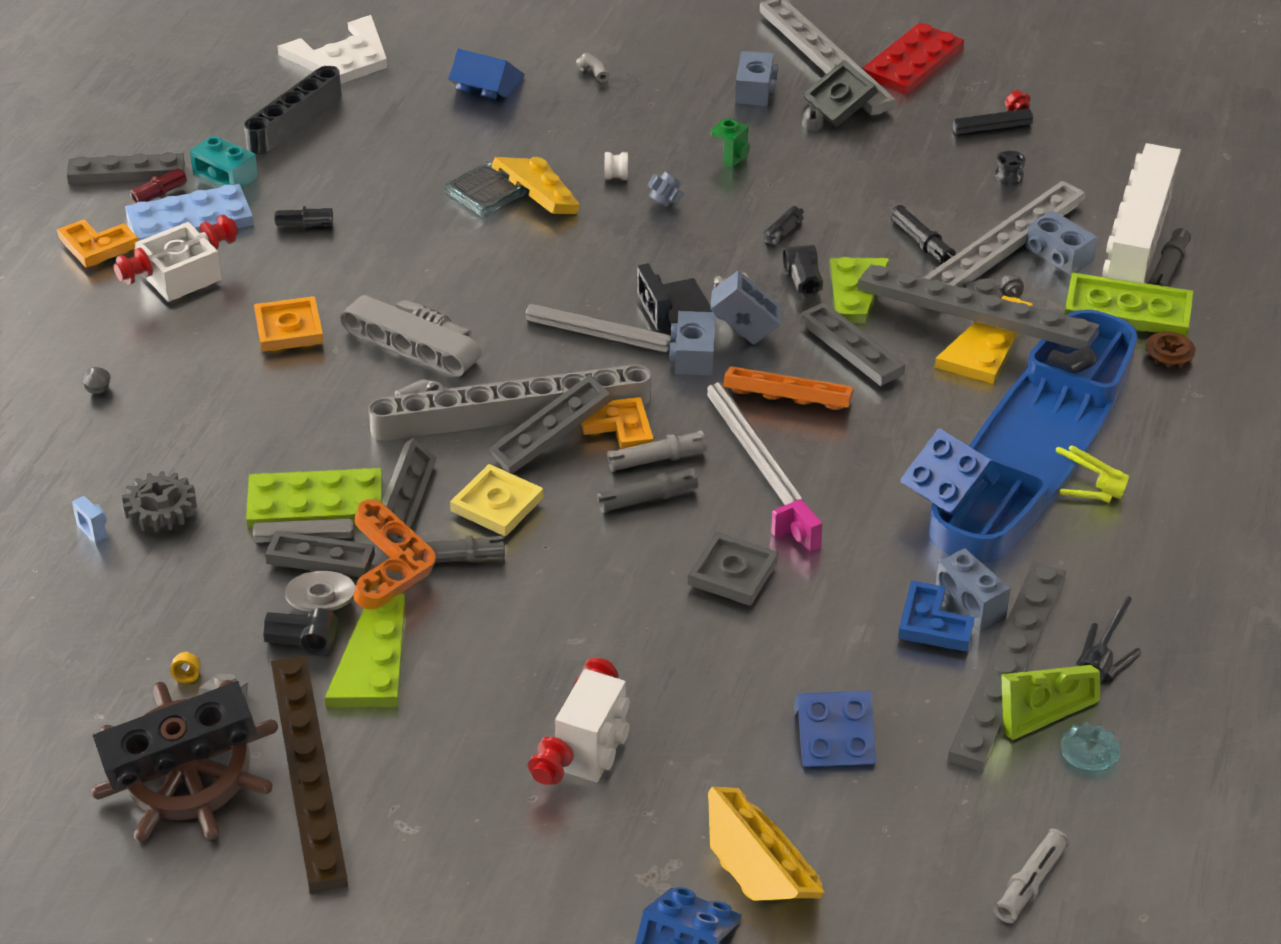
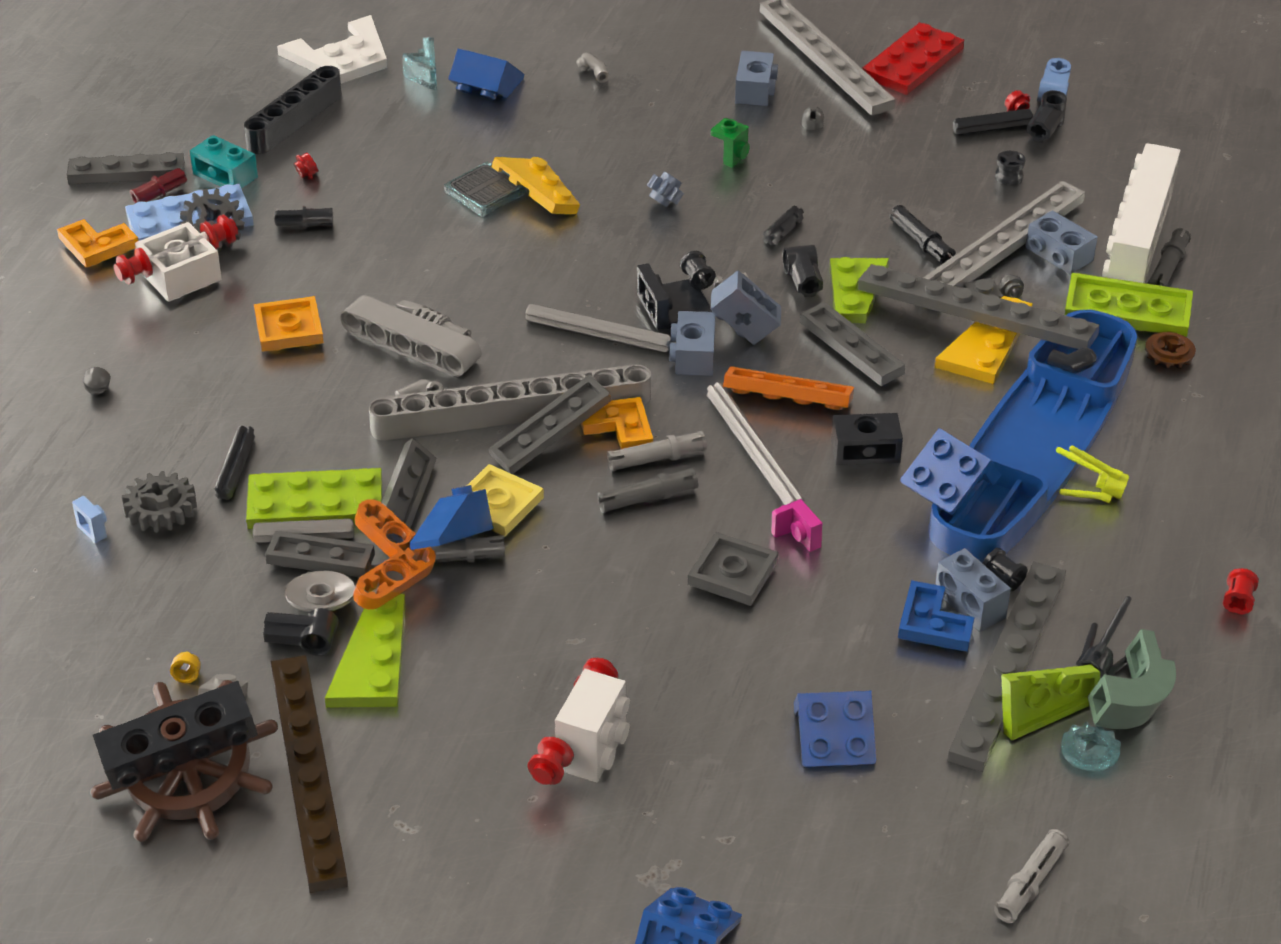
(206, 209): none -> dark grey gear
(234, 462): none -> black axle
(305, 166): none -> red plate
(421, 66): none -> clear light blue slope
(454, 518): none -> blue slope
(616, 166): white wheel -> none
(699, 273): none -> black bush
(758, 850): yellow wedge -> none
(840, 93): pearl dark grey plate -> none
(866, 439): none -> black brick
(1006, 569): none -> black bush
(1048, 116): none -> black piece
(1055, 77): none -> medium blue piece
(1132, 702): none -> sand green arch
(1239, 596): none -> red bush

